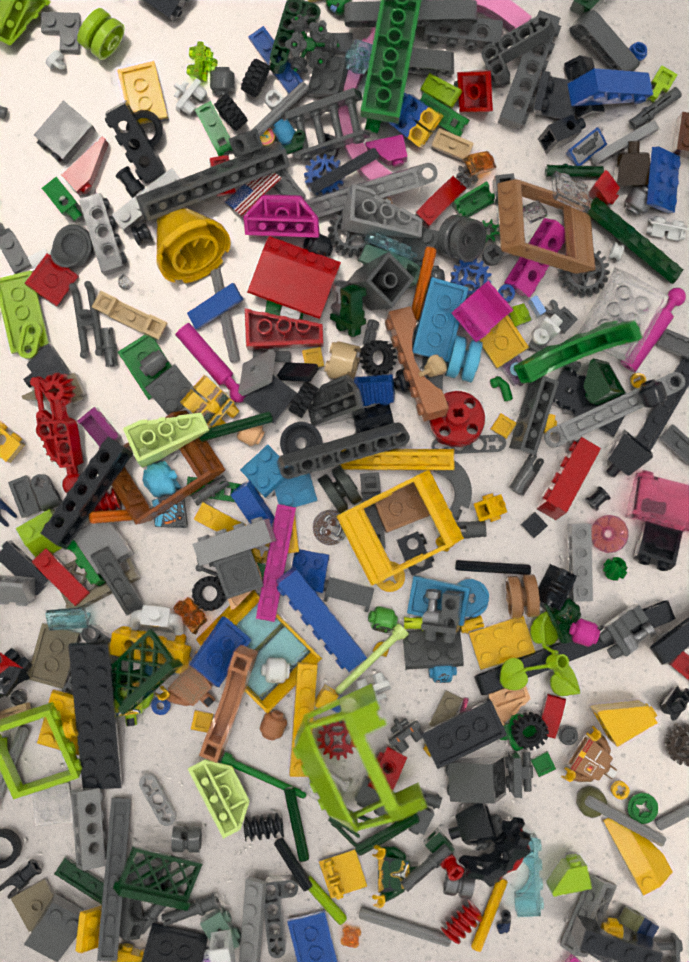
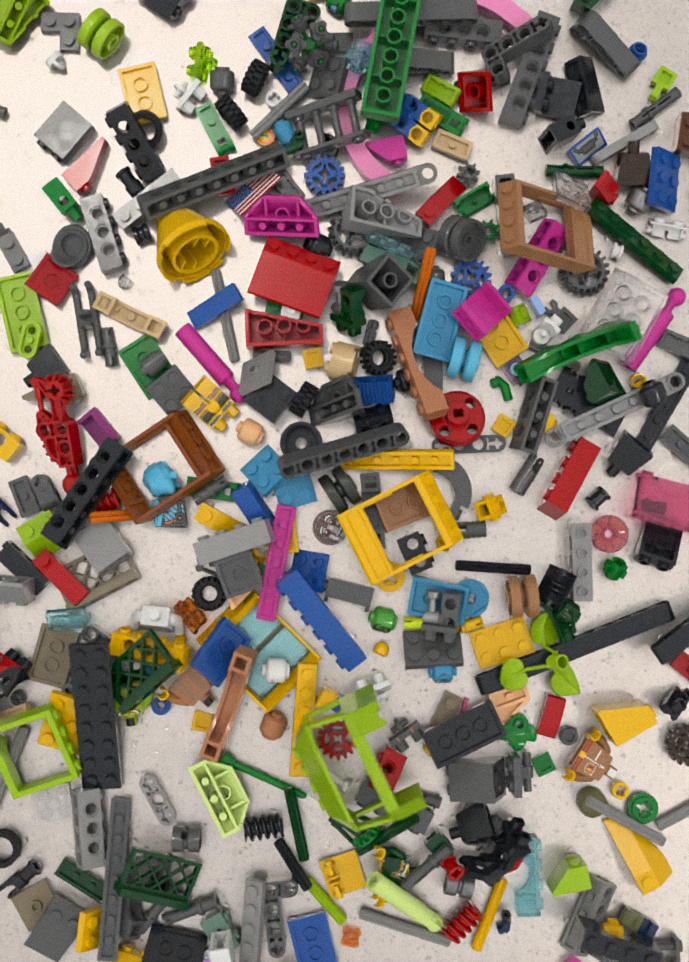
(70, 728): yellow bush -> none
(82, 562): green plate -> none
(117, 580): dark grey tile -> none
(160, 437): yellowish green wedge -> none
(236, 426): dark green axle -> none
(245, 142): dark grey brick -> none
(298, 371): black tile -> none
(344, 170): black axle -> none
(366, 836): none -> green gear
(397, 634): yellowish green piece -> none
(404, 901): none -> yellowish green piece
(434, 367): tan piece -> none
(480, 162): clear orange plate -> none
(490, 258): dark grey wheel -> none
(534, 524): black tile -> none
(534, 740): black tyre -> none
(584, 632): dark pink head -> none
(610, 87): blue wedge -> none
(620, 631): dark grey hips -> none

